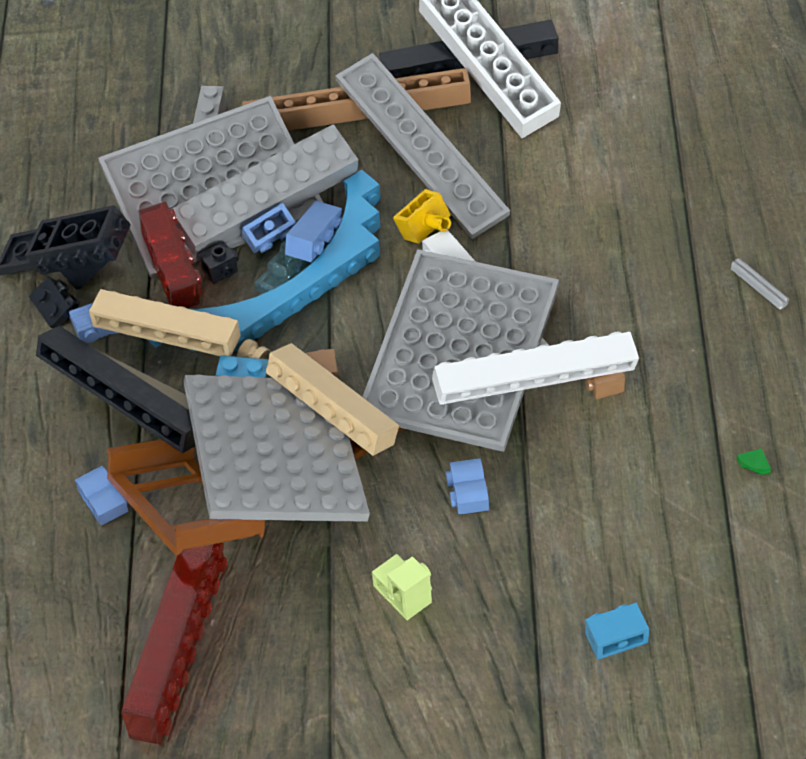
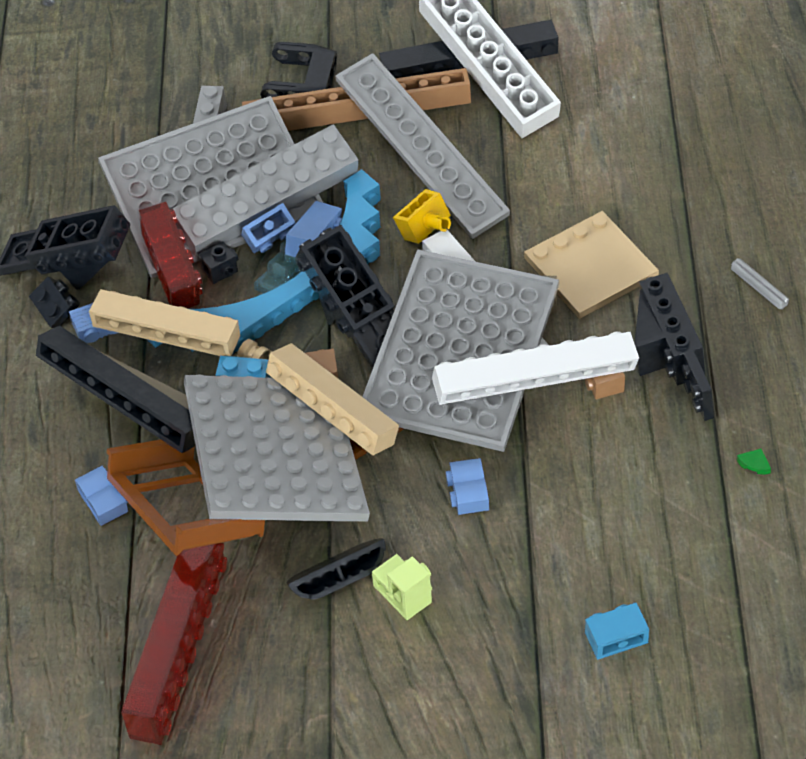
(321, 69): none -> black connector
(338, 570): none -> black brick
(347, 289): none -> black wedge
(592, 264): none -> tan plate
(670, 342): none -> black wedge

